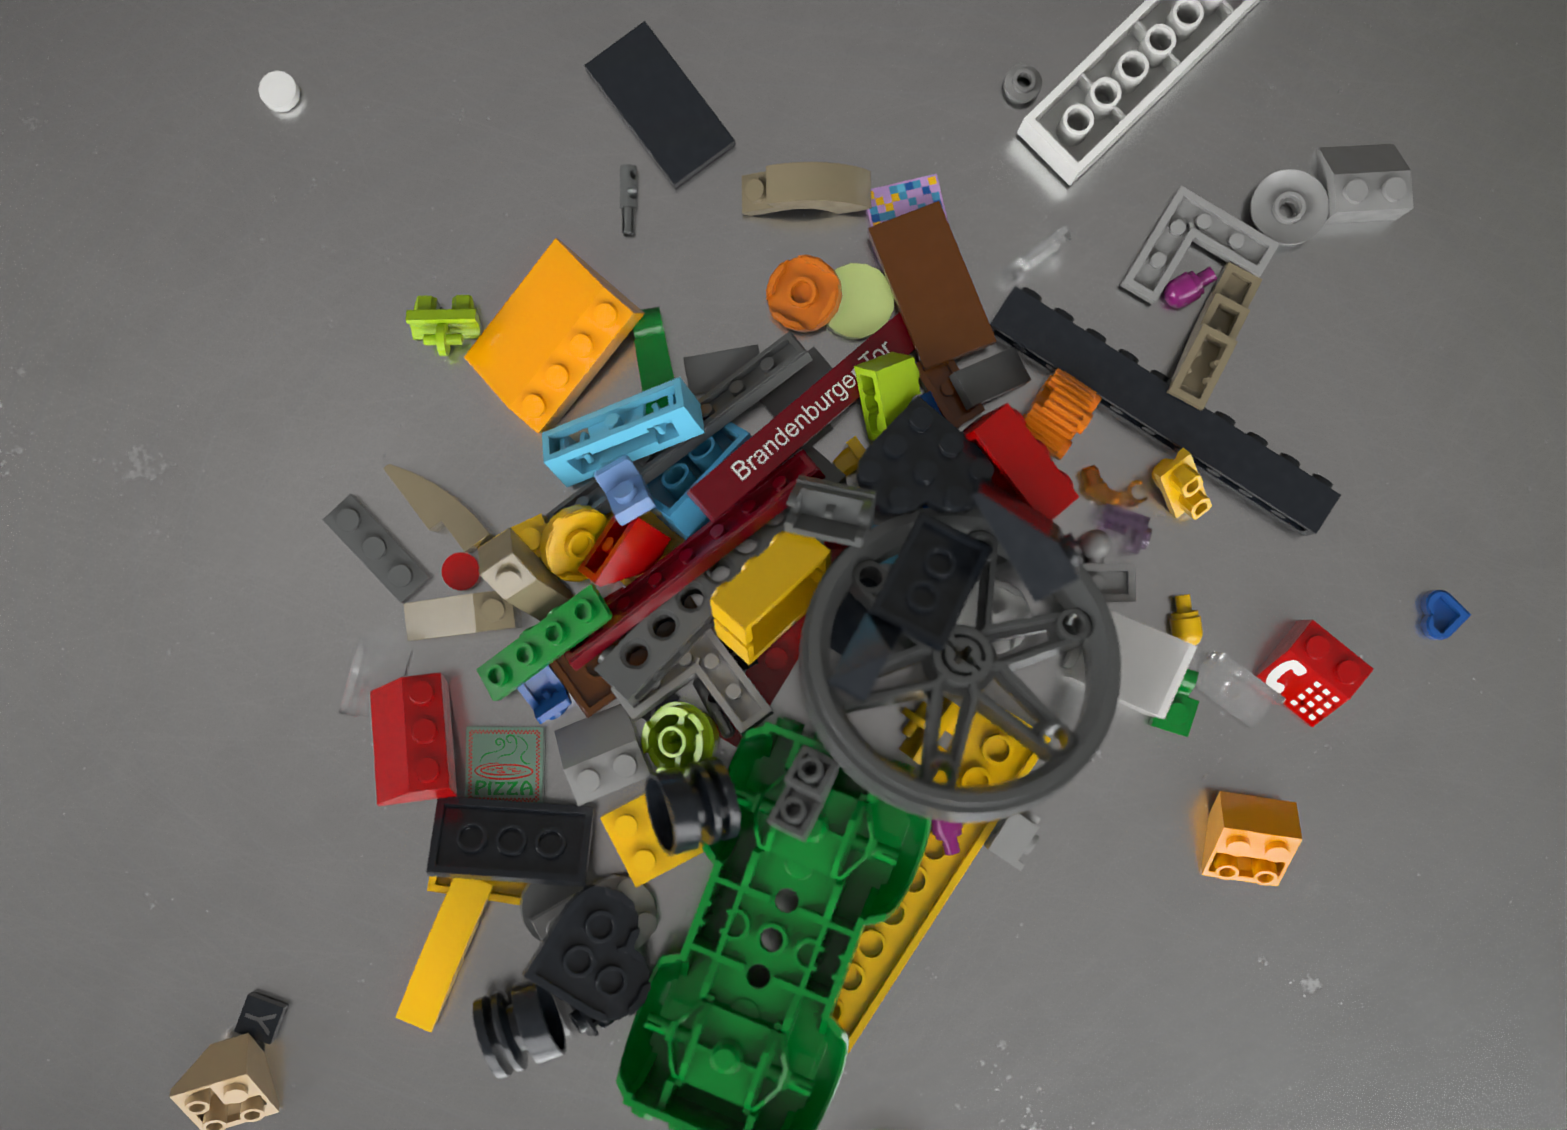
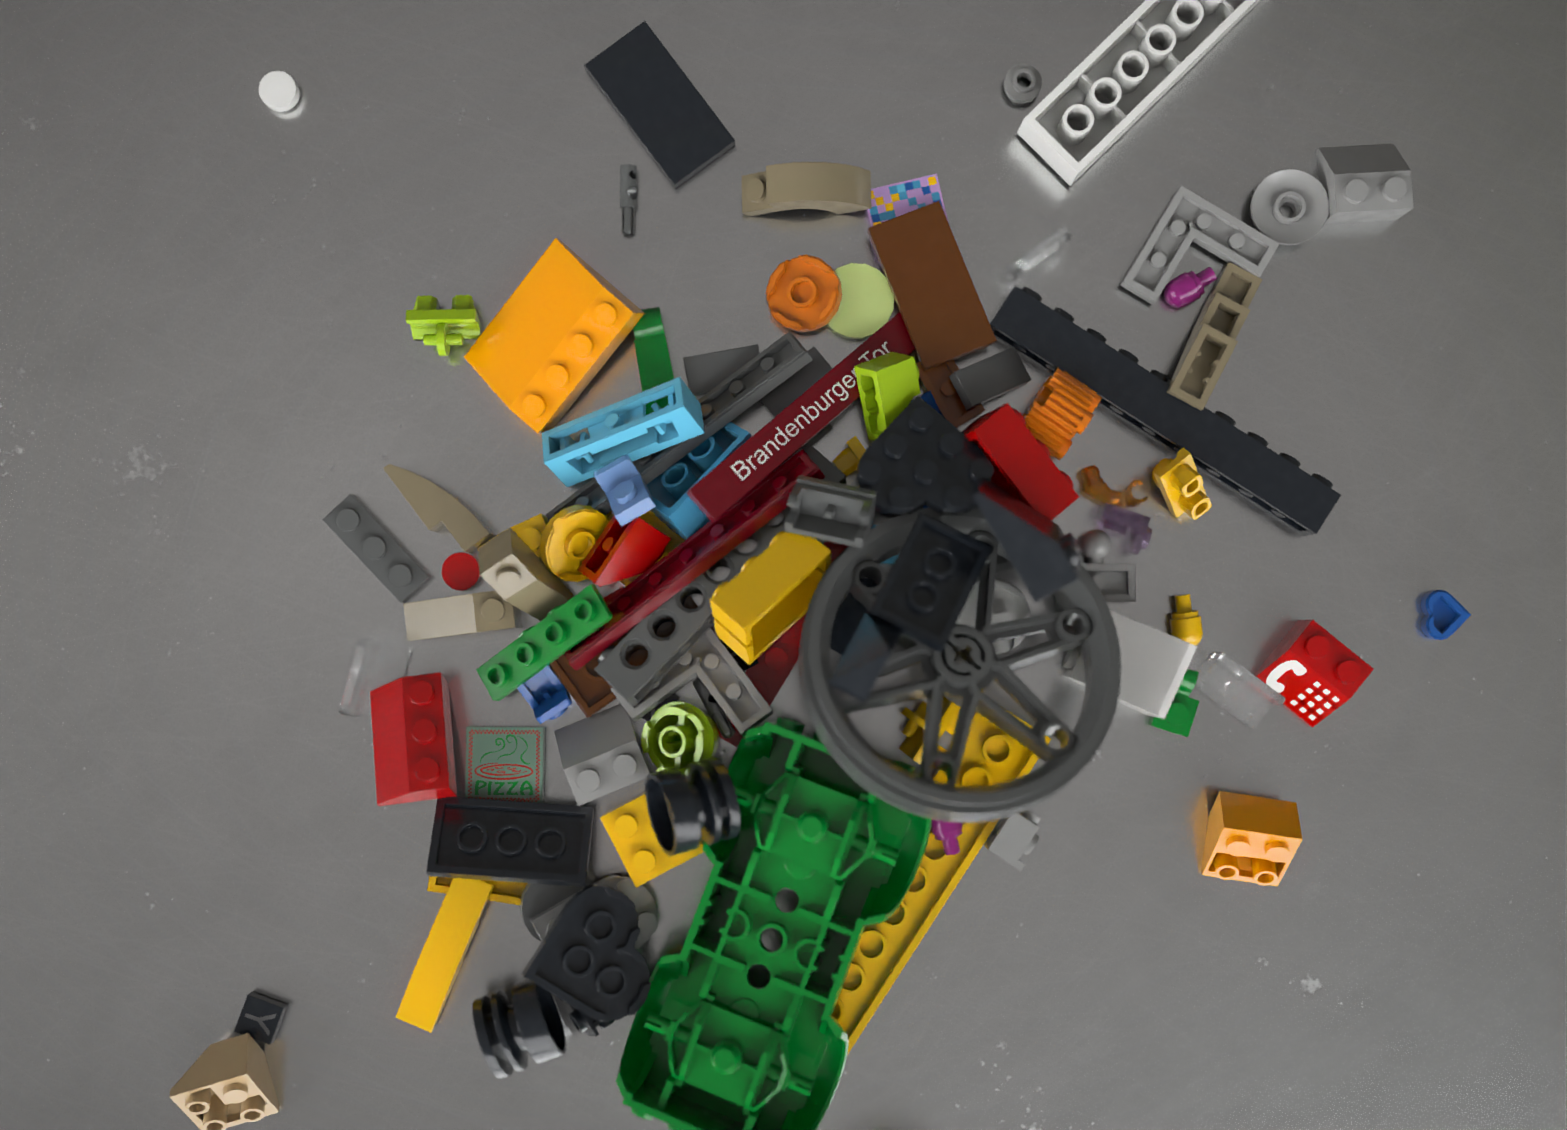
(805, 793): dark grey slope -> none

